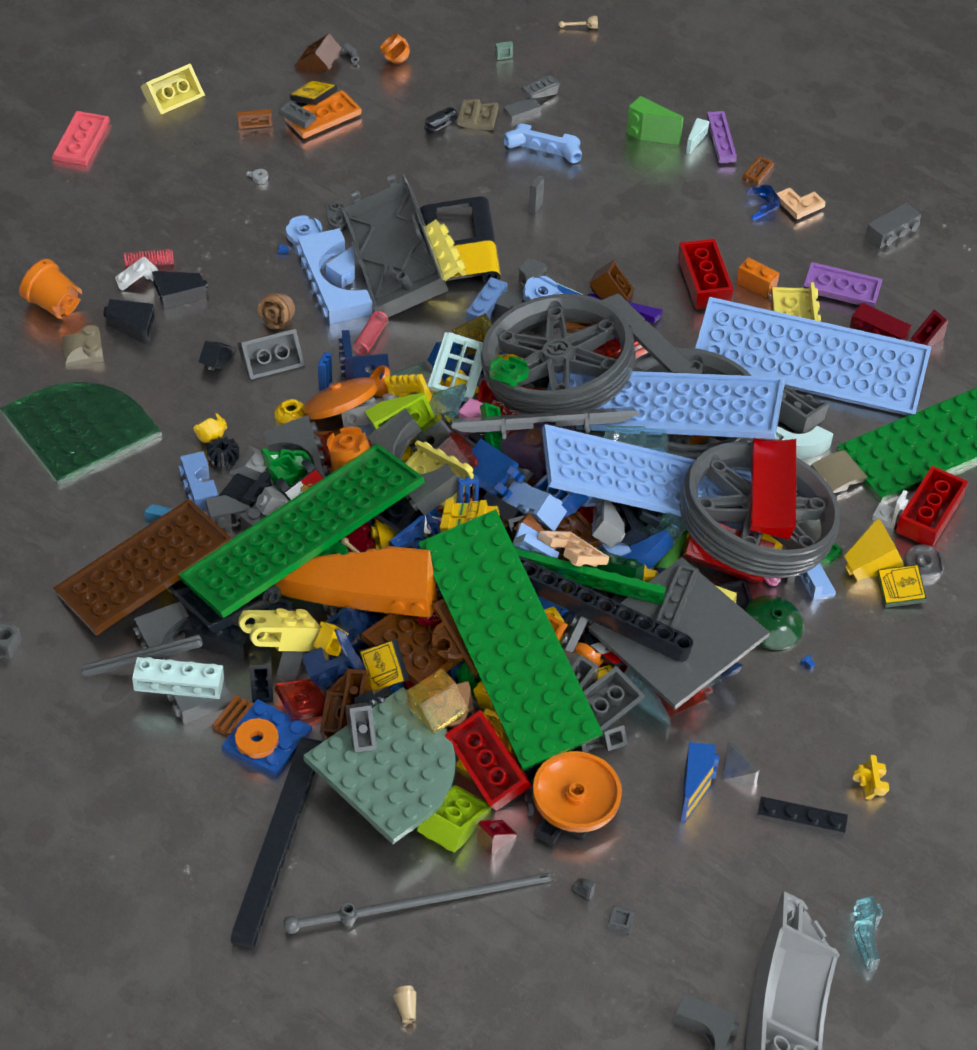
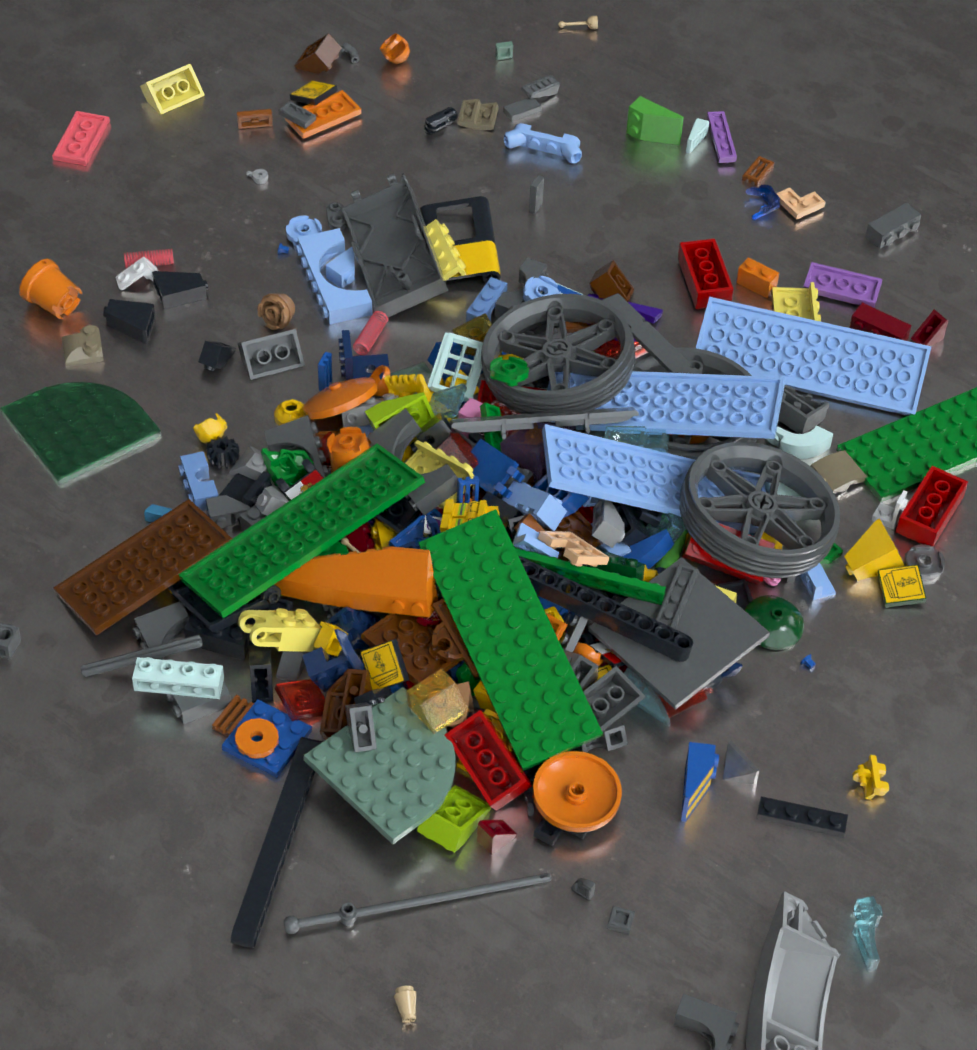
(773, 487): red arch -> none

